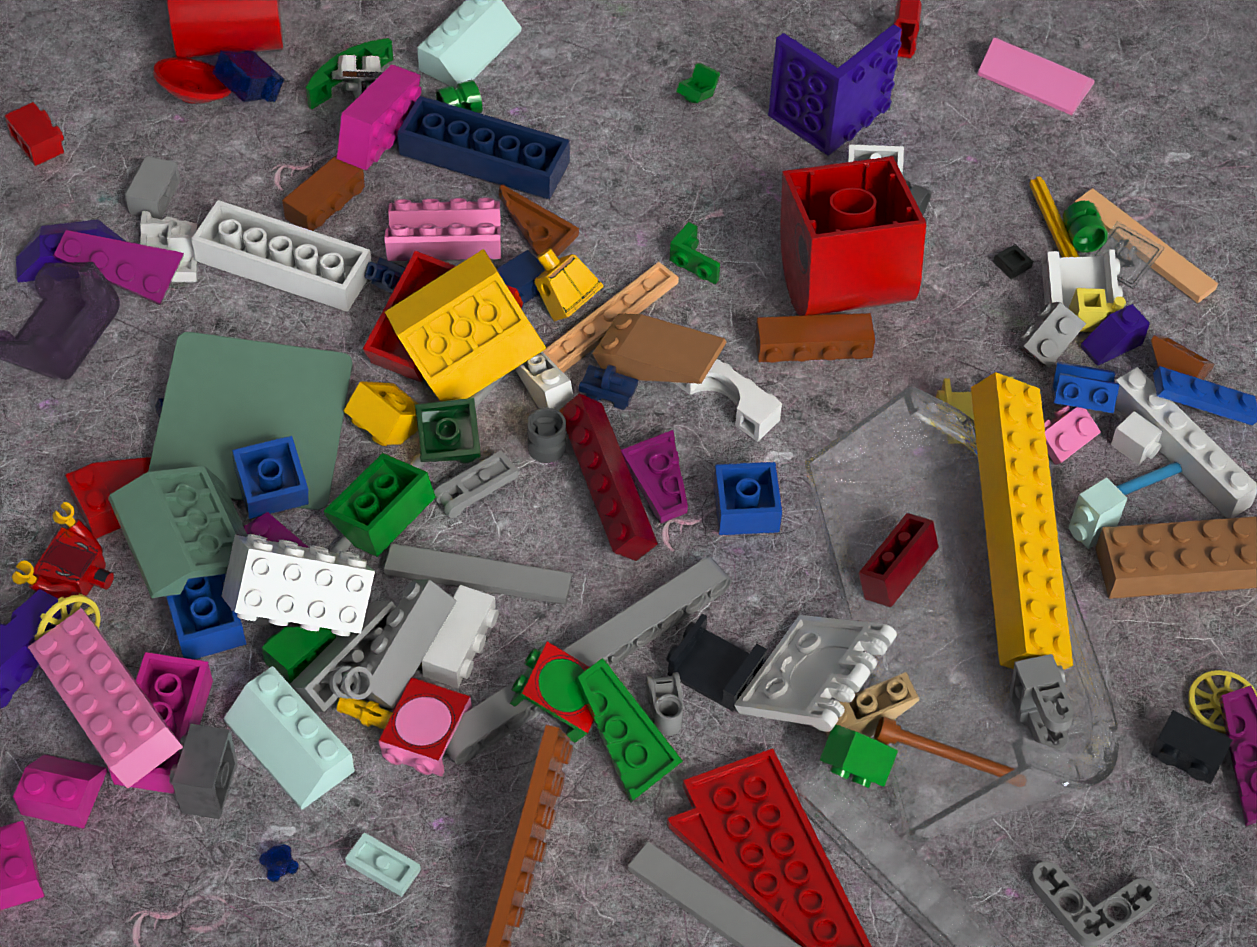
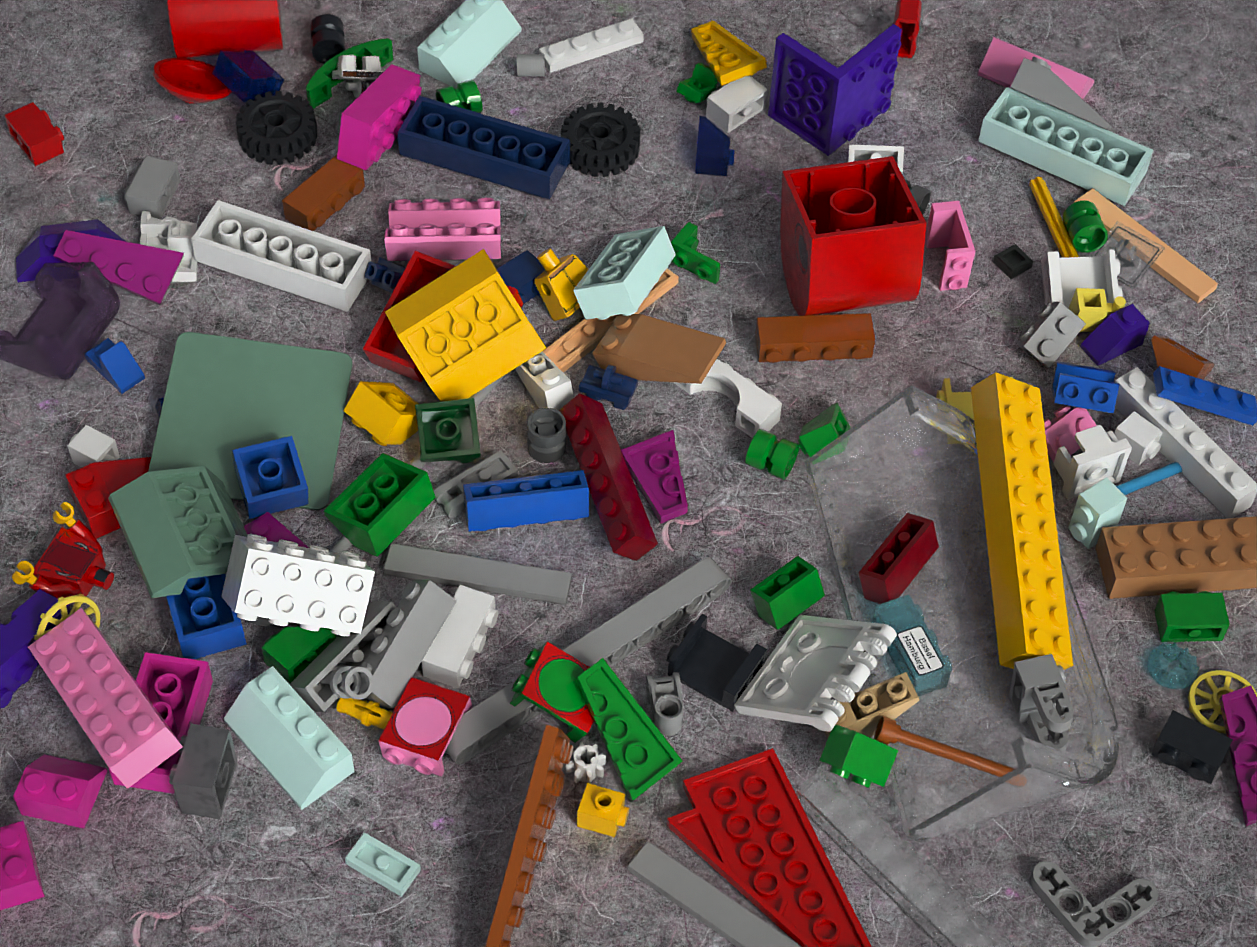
(91, 447): none -> white brick
(115, 364): none -> blue slope
(275, 854): clear blue plate -> none
(276, 127): none -> black wheel
(326, 37): none -> black wheel
(526, 500): none -> blue brick
(530, 65): none -> light grey piece
(538, 224): dark orange wing -> none
(589, 771): none -> white gear
(591, 45): none -> white plate
(601, 139): none -> black wheel
(602, 810): none -> yellow brick
(624, 273): none -> light aqua brick
(713, 150): none -> clear blue slope
(726, 53): none -> yellow wing
(736, 103): none -> white brick
(747, 498): blue brick -> none
(770, 453): none -> green wheel
(787, 592): none -> green brick
(823, 430): none -> green slope
(915, 646): none -> clear light blue brick
(949, 228): none -> bright pink panel
(1039, 82): none -> light grey slope
(1065, 145): none -> light aqua brick
(1101, 458): none -> white panel
(1176, 678): none -> clear light blue gear
(1191, 617): none -> green brick

